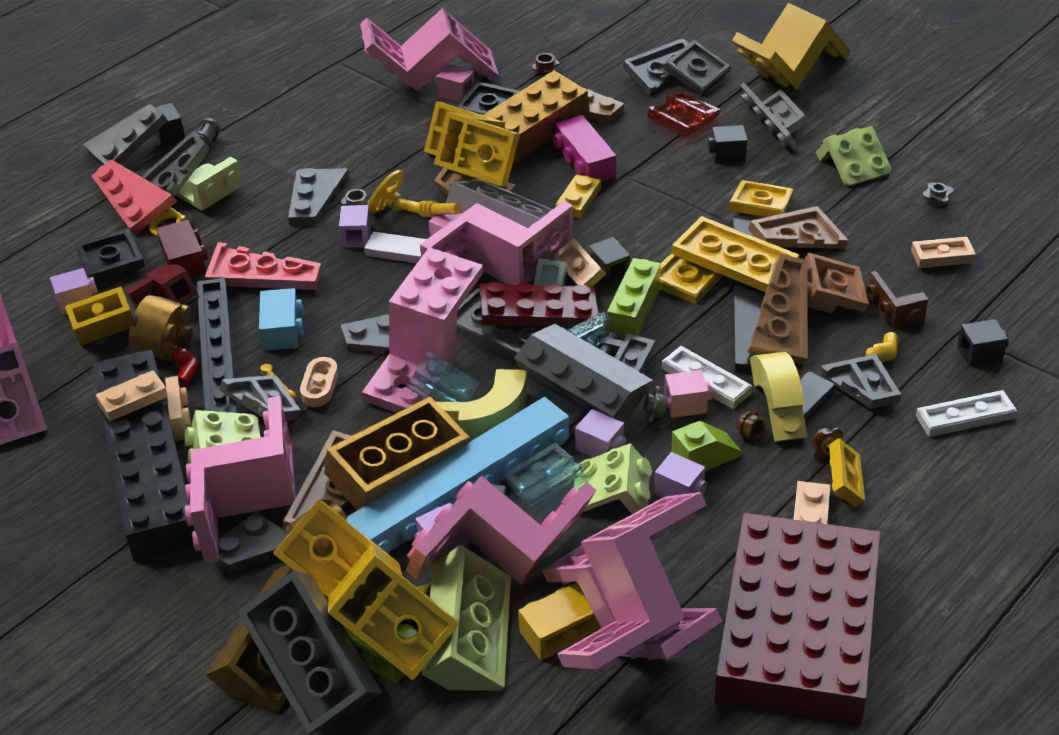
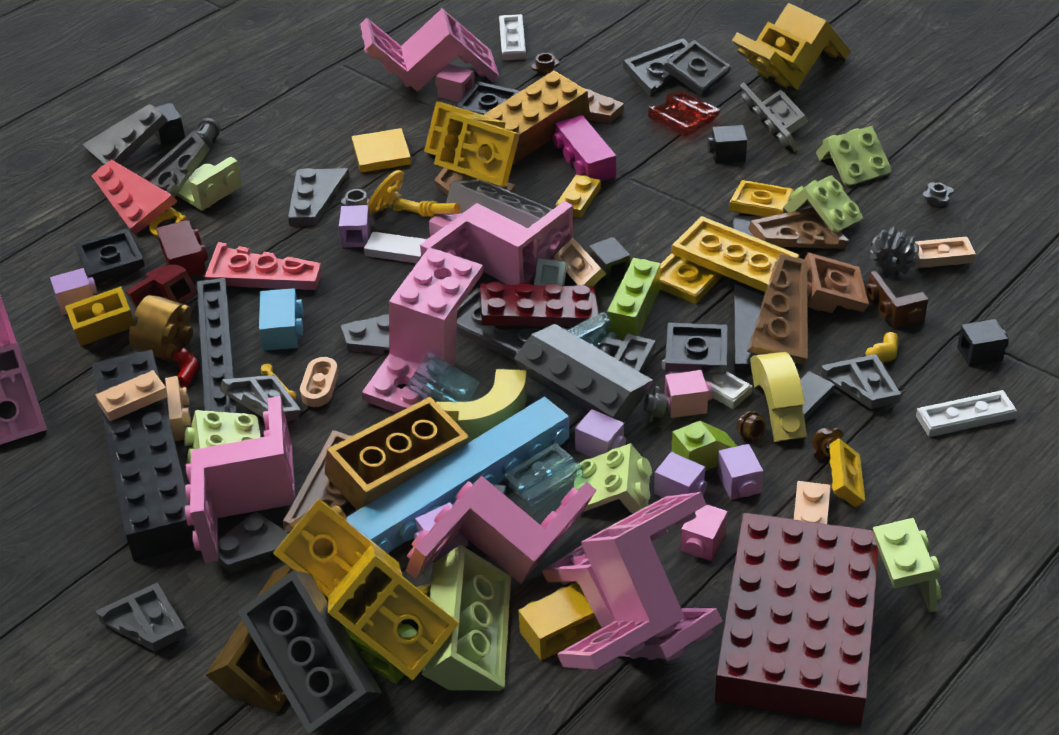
(144, 618): none -> dark grey wing
(381, 150): none -> yellow tile
(512, 37): none -> white tile
(696, 348): none -> plate
(704, 533): none -> bright pink brick
(739, 471): none -> lavender brick
(791, 48): none -> yellow brick
(829, 202): none -> yellowish green bracket
(894, 251): none -> dark grey gear
(908, 560): none -> yellowish green bracket

